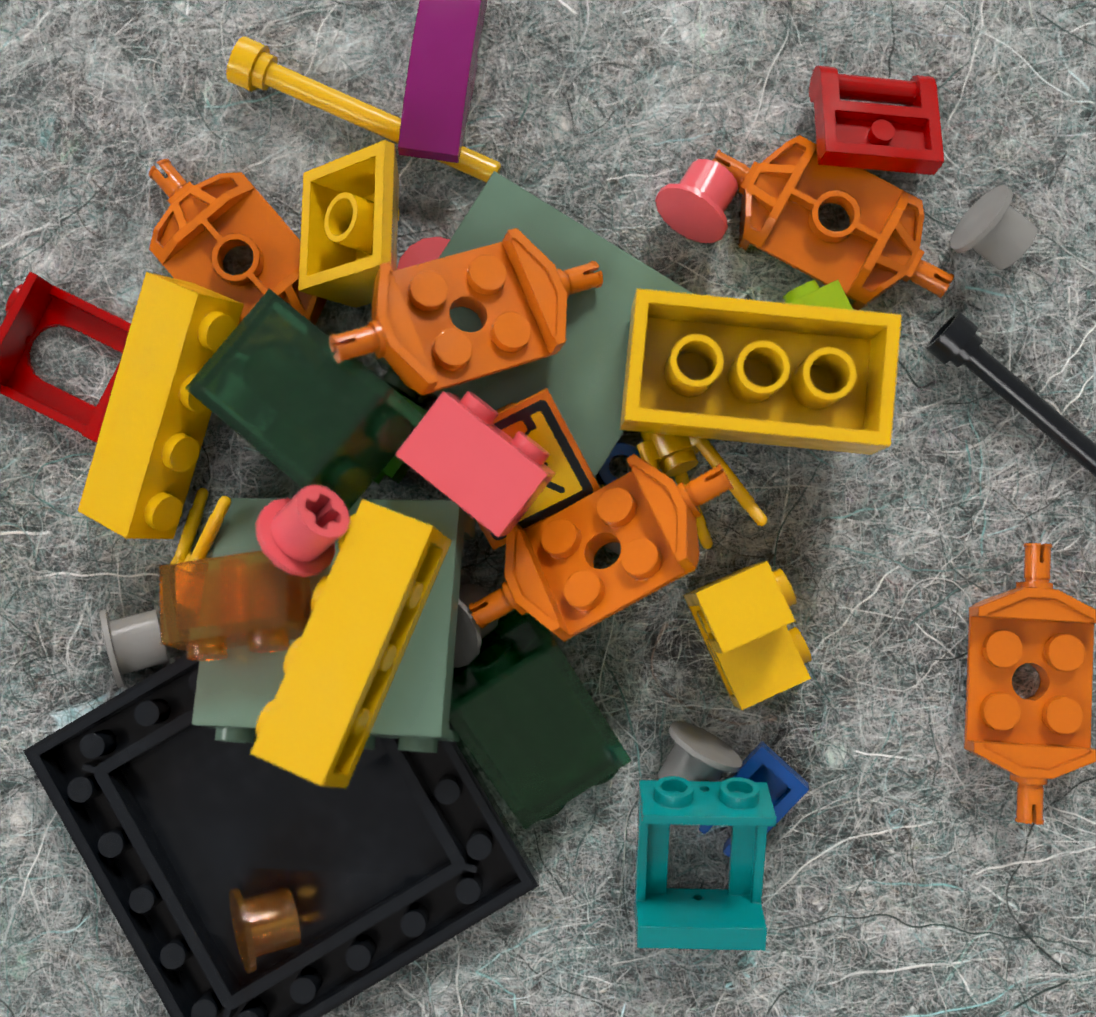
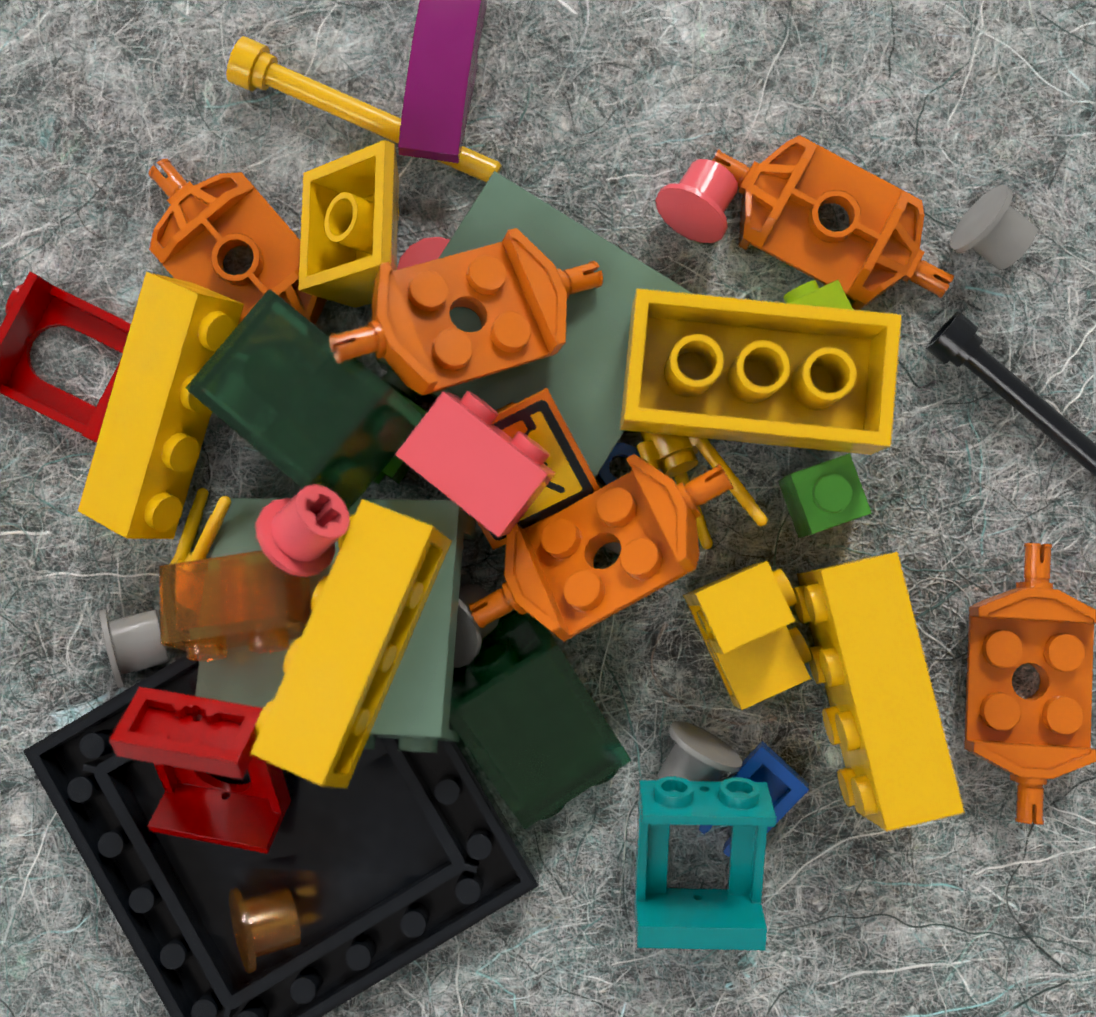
(197, 737): none -> red panel
(824, 496): none -> bright green brick
(872, 133): red plate -> none
(877, 692): none -> yellow brick

